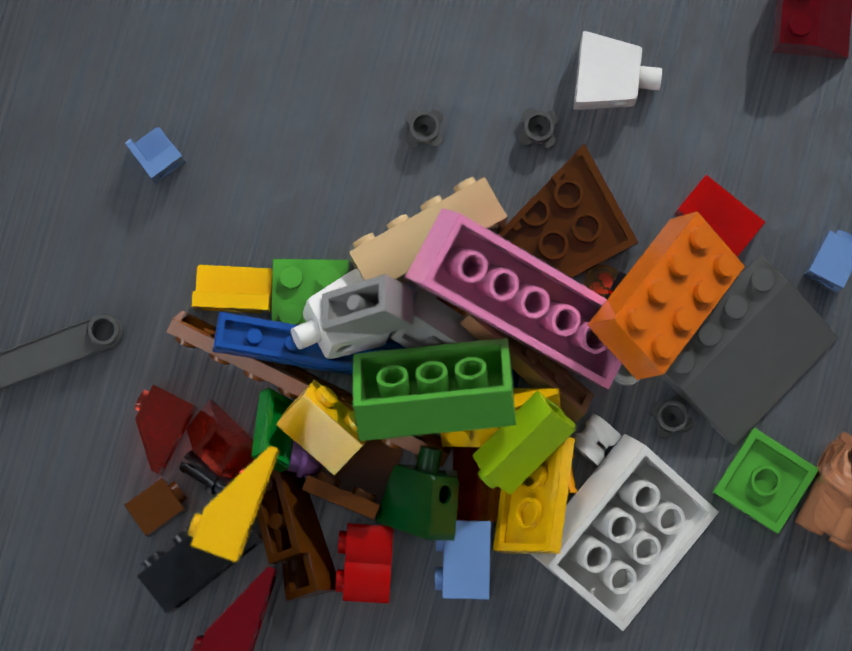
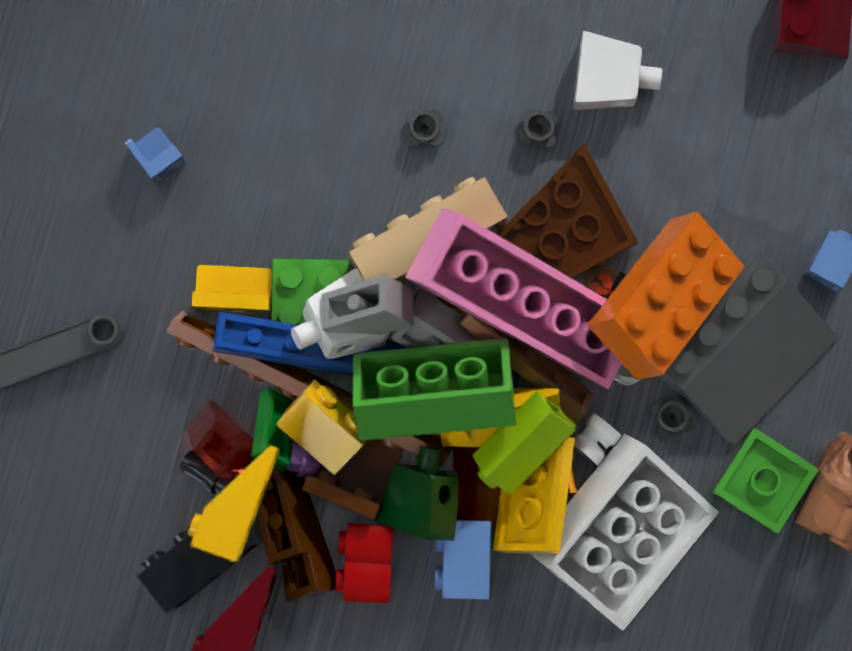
(157, 506): reddish brown brick -> none
(161, 424): clear red slope -> none
(723, 213): red brick -> none

